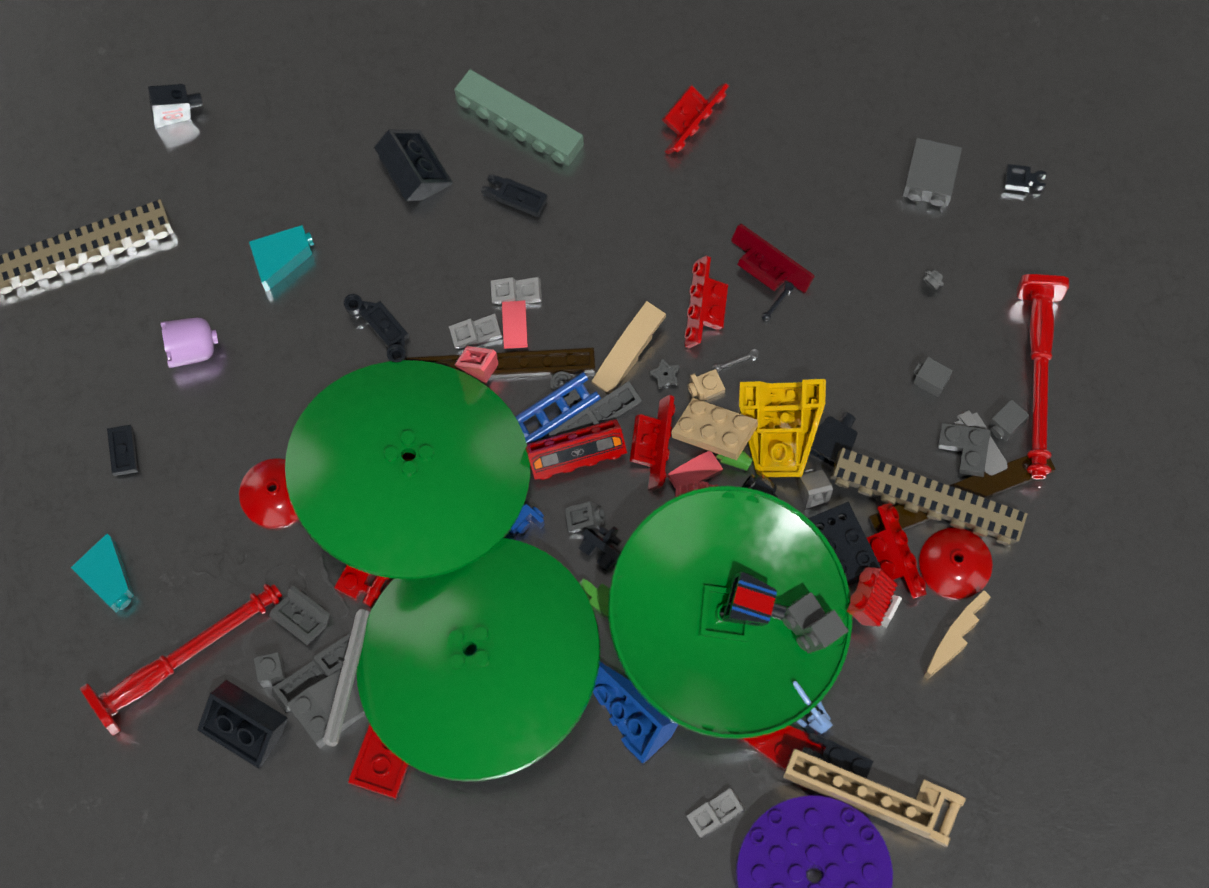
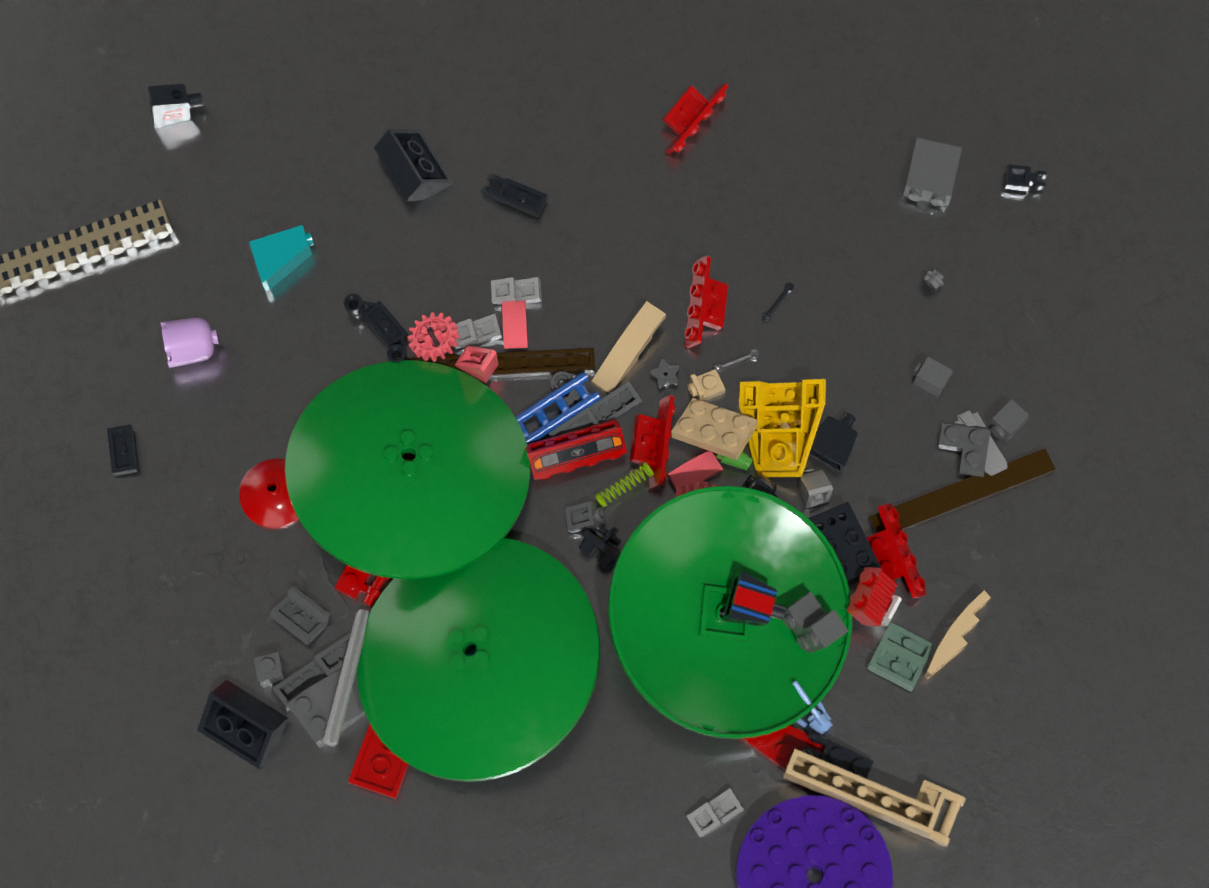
(105, 573): teal slope -> none
(155, 672): red piece -> none
(445, 339): none -> coral gear
(519, 118): sand green brick -> none
(527, 514): blue bracket -> none
(599, 596): bright green plate -> none
(601, 500): none -> lime piece
(639, 722): blue wedge -> none
(768, 262): dark red bracket -> none
(901, 657): none -> sand green slope
(928, 496): dark tan brick -> none
(954, 578): red dish -> none
(1042, 292): red piece -> none

